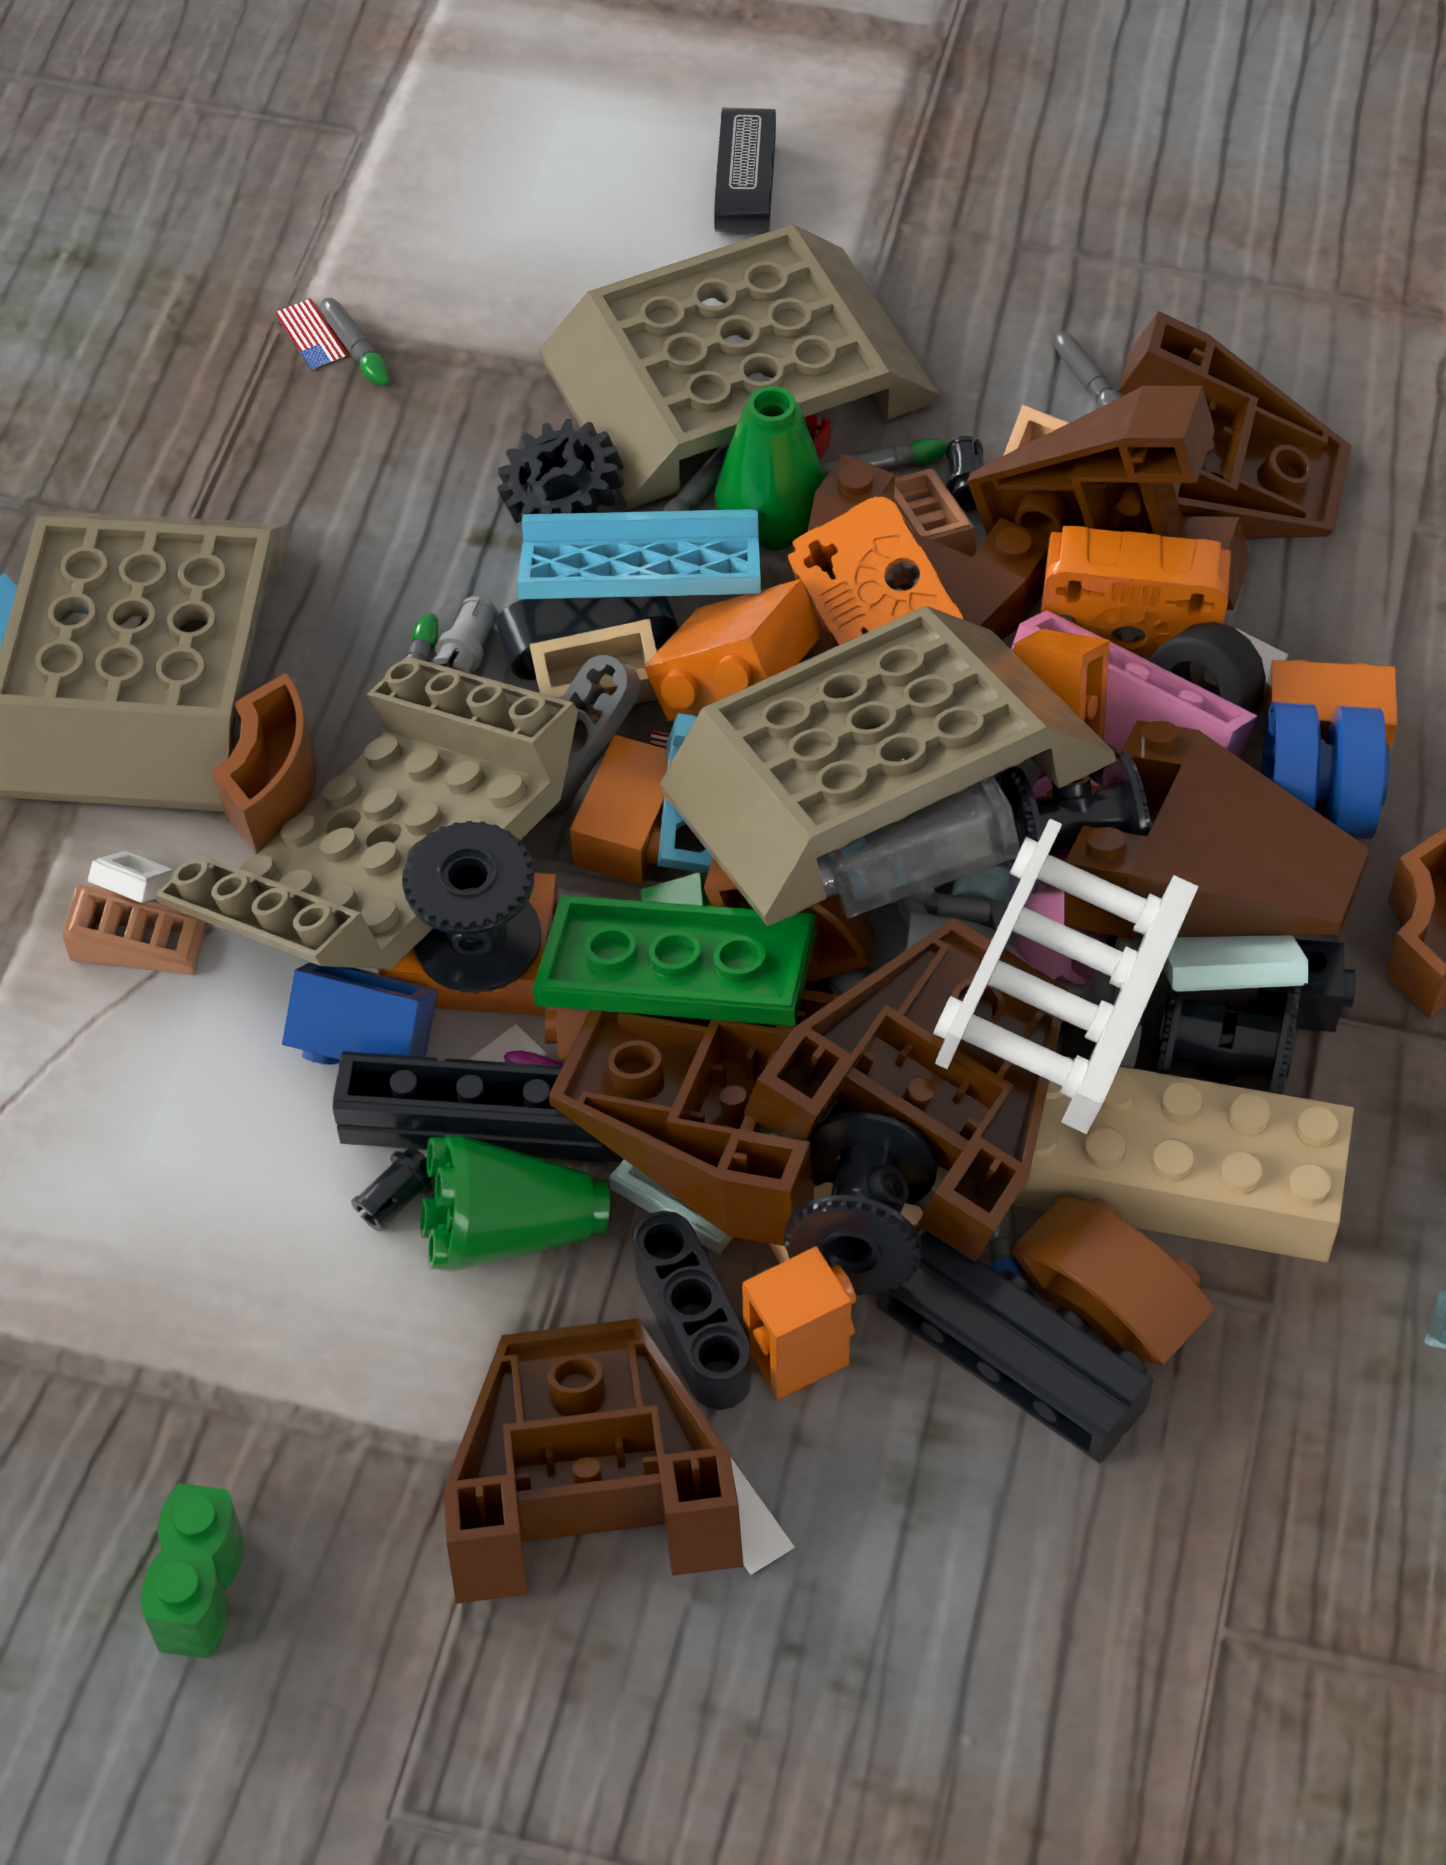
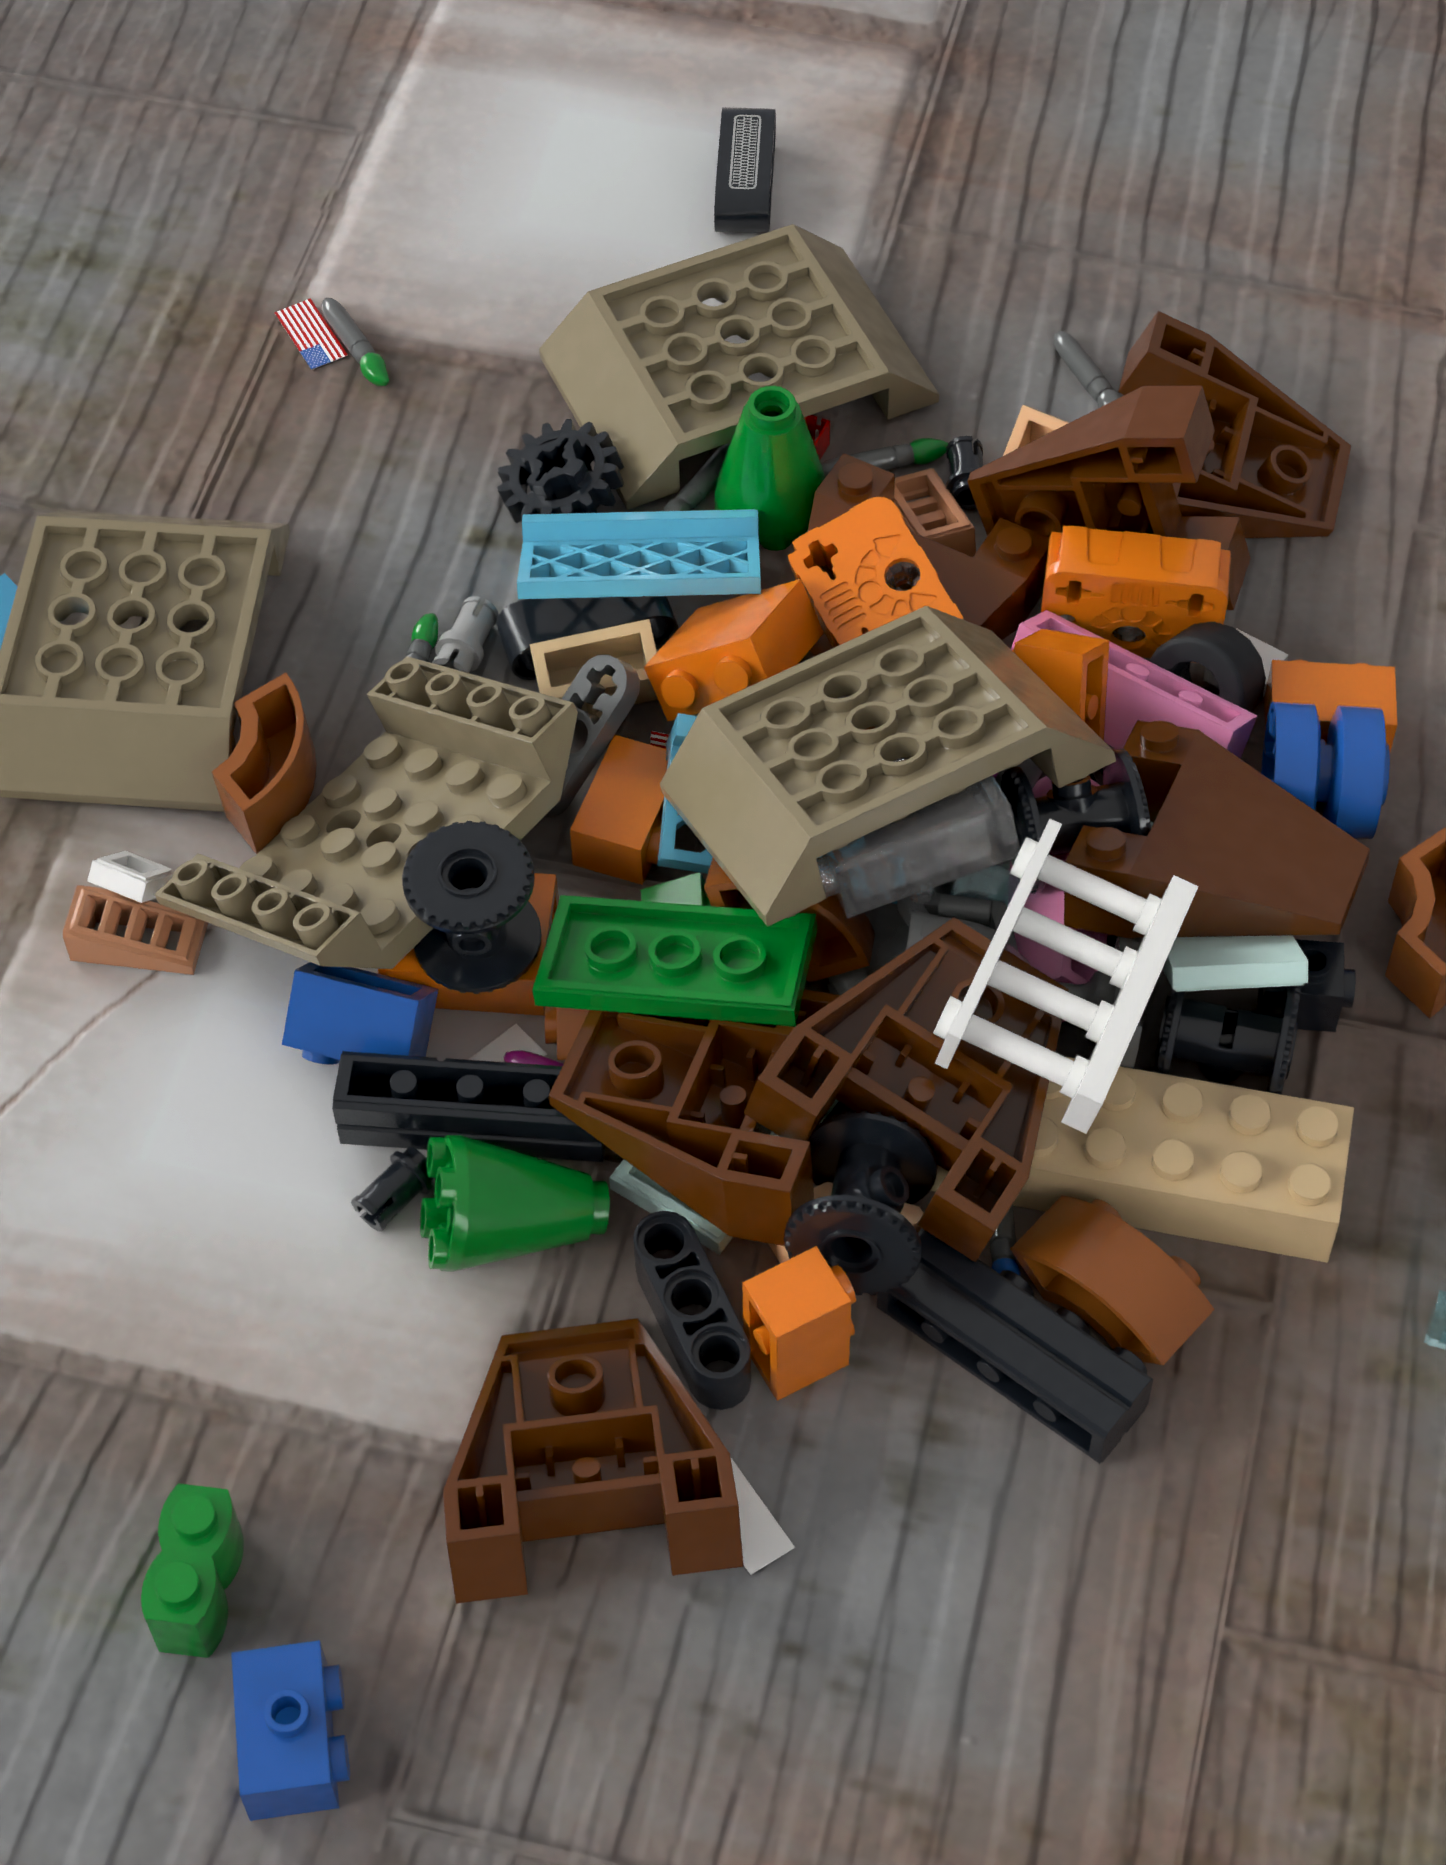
(286, 1730): none -> blue brick

